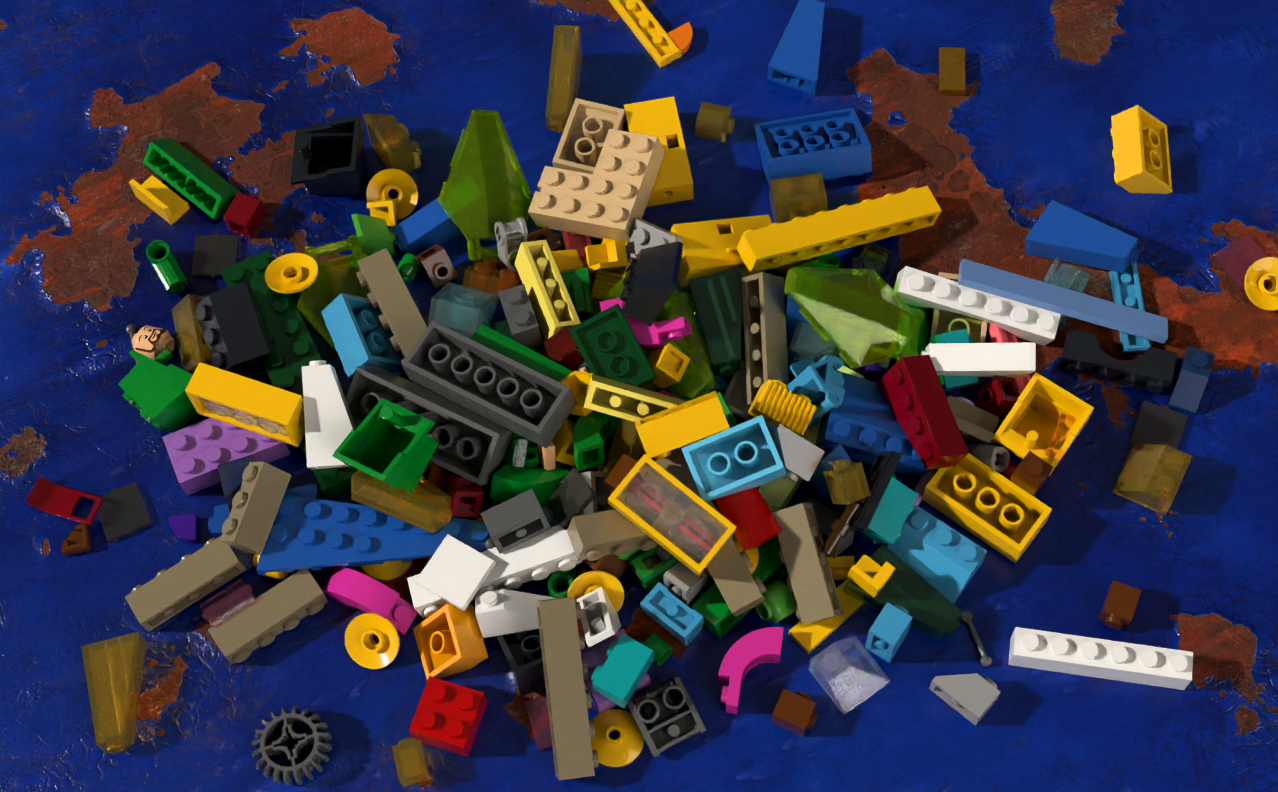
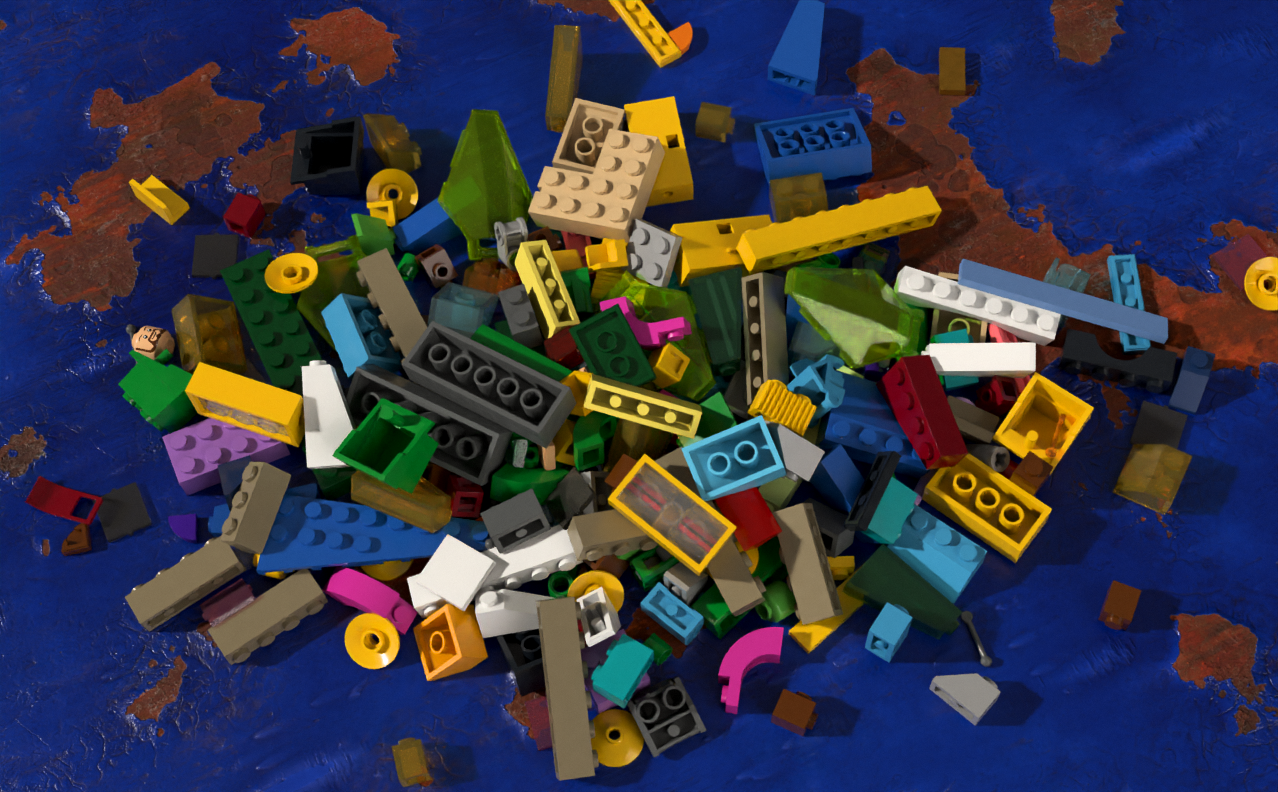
(114, 688): clear yellow slope -> none
(166, 267): green piece -> none
(190, 176): green brick -> none
(234, 329): black slope -> none
(279, 747): dark grey gear -> none
(448, 716): red brick -> none
(650, 281): black slope -> none
(681, 425): yellow brick -> none
(840, 528): dark brown bar -> none
(846, 482): clear yellow brick -> none
(847, 673): clear slope -> none
(870, 575): yellow panel -> none
(1080, 240): blue slope -> none
(1101, 658): white brick -> none
(1141, 152): yellow slope -> none

